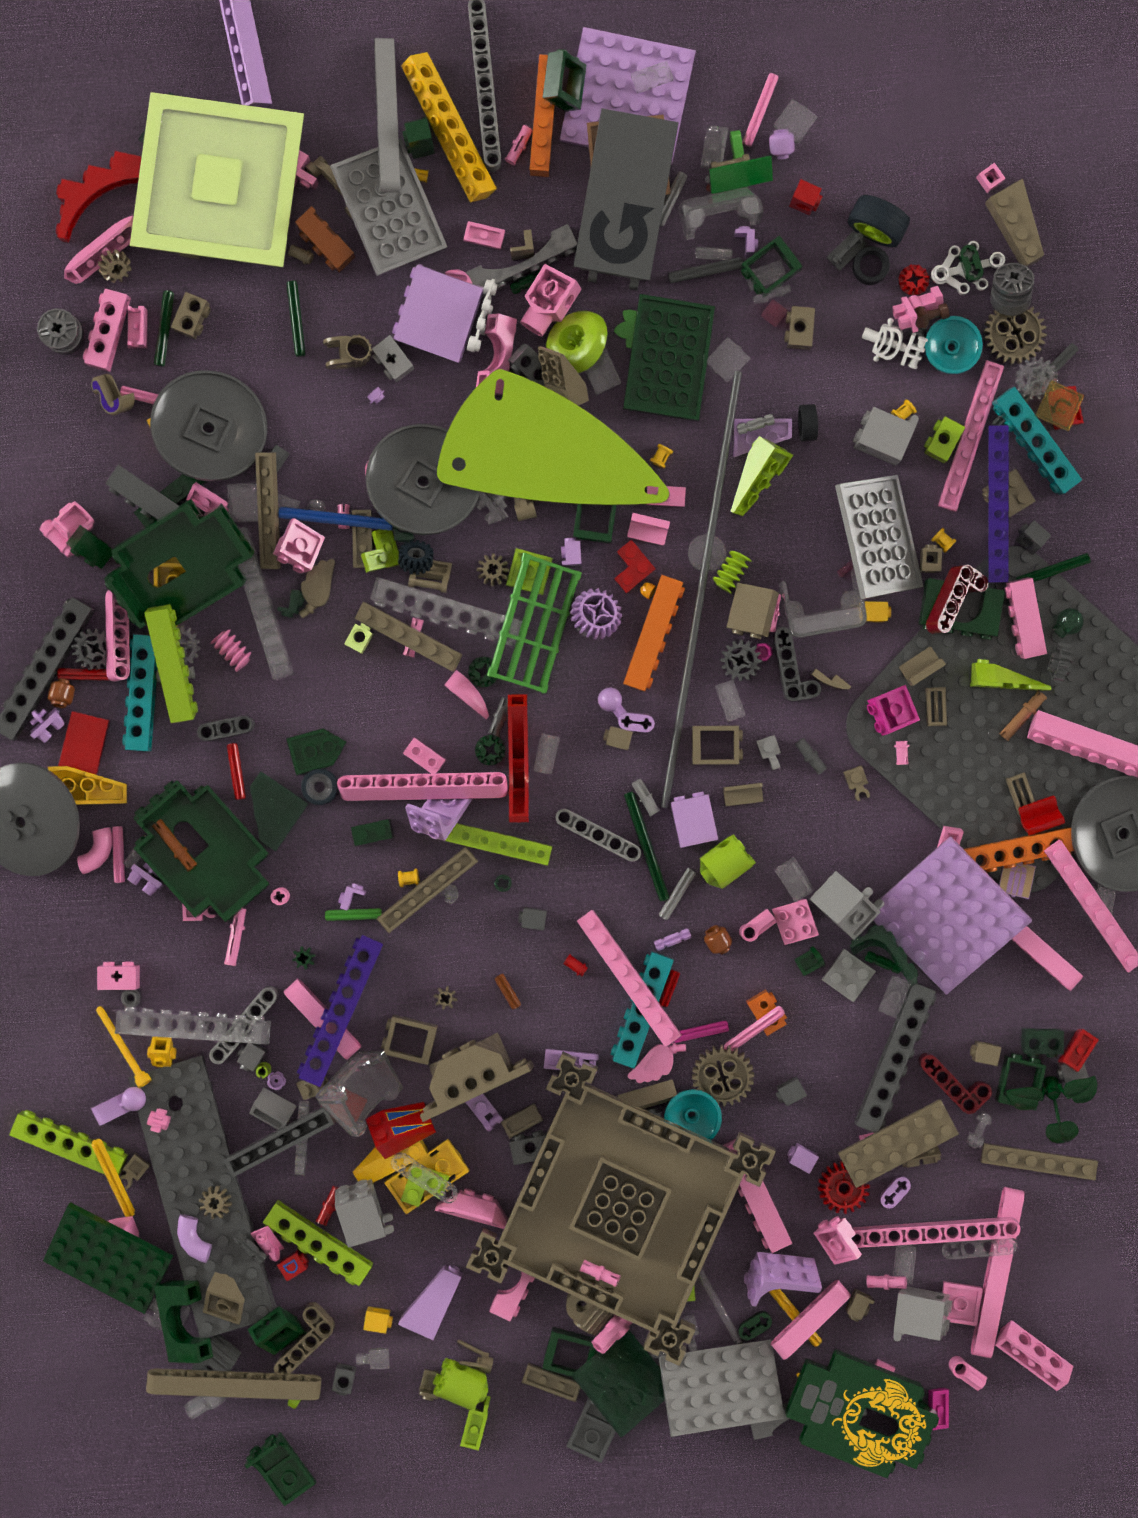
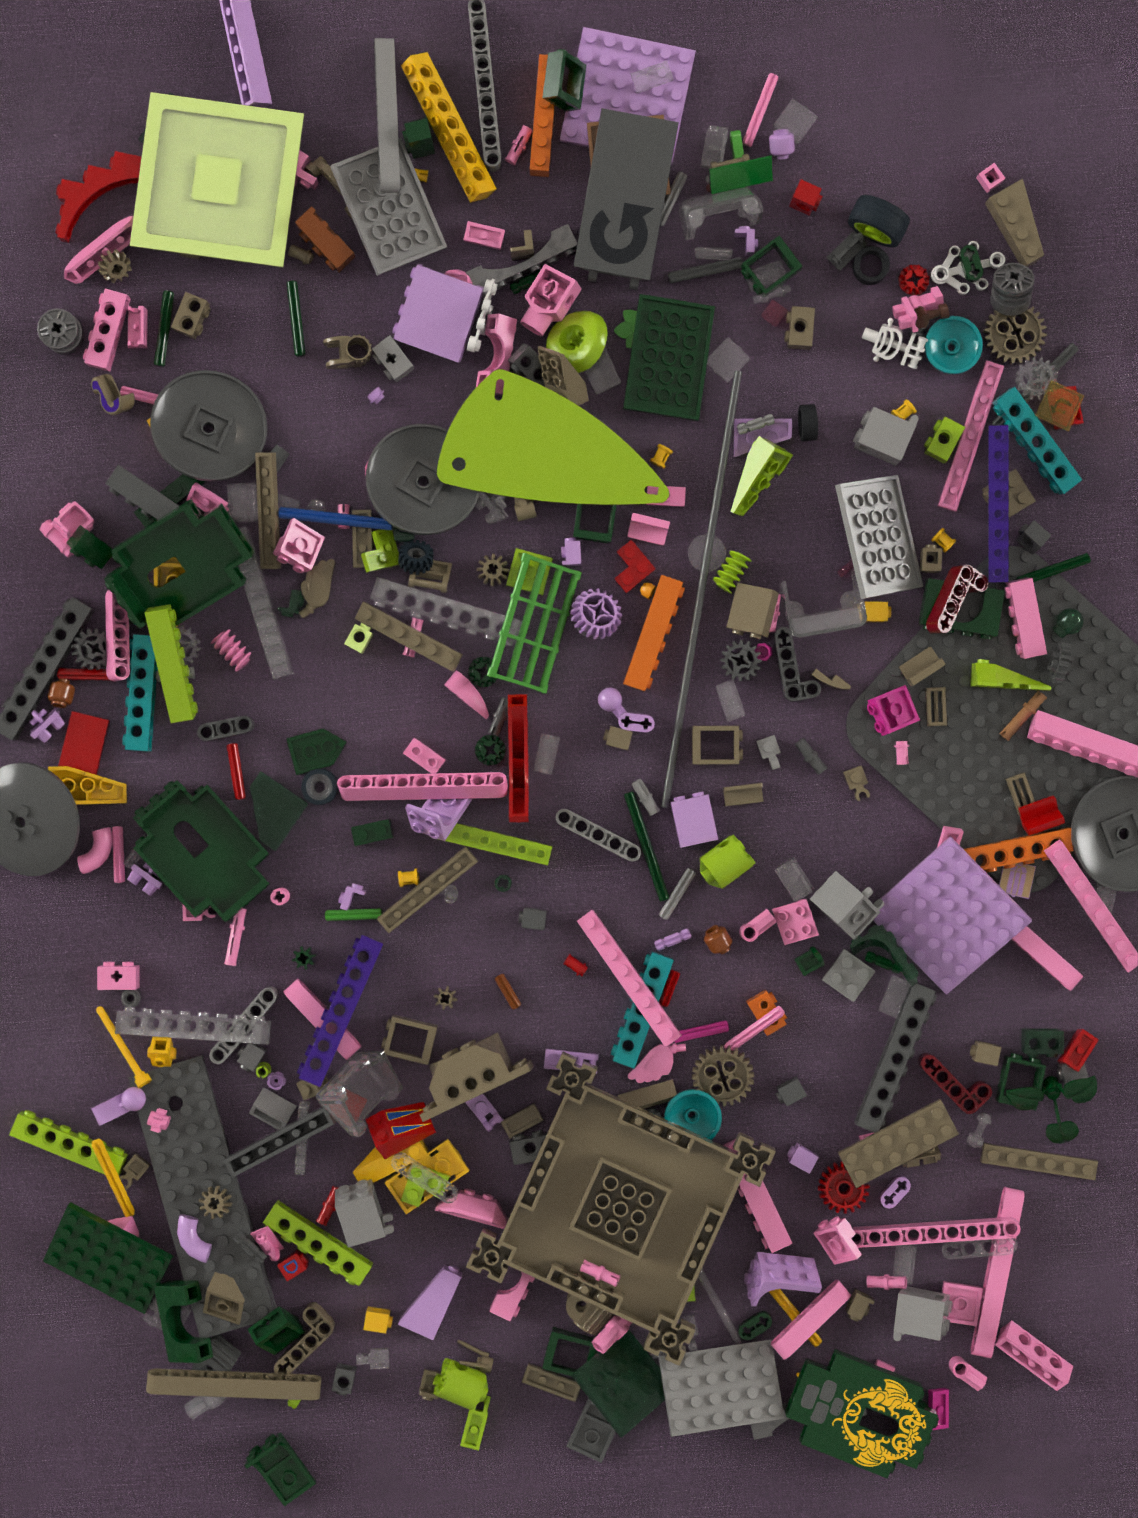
(179, 851): dark orange pin -> none

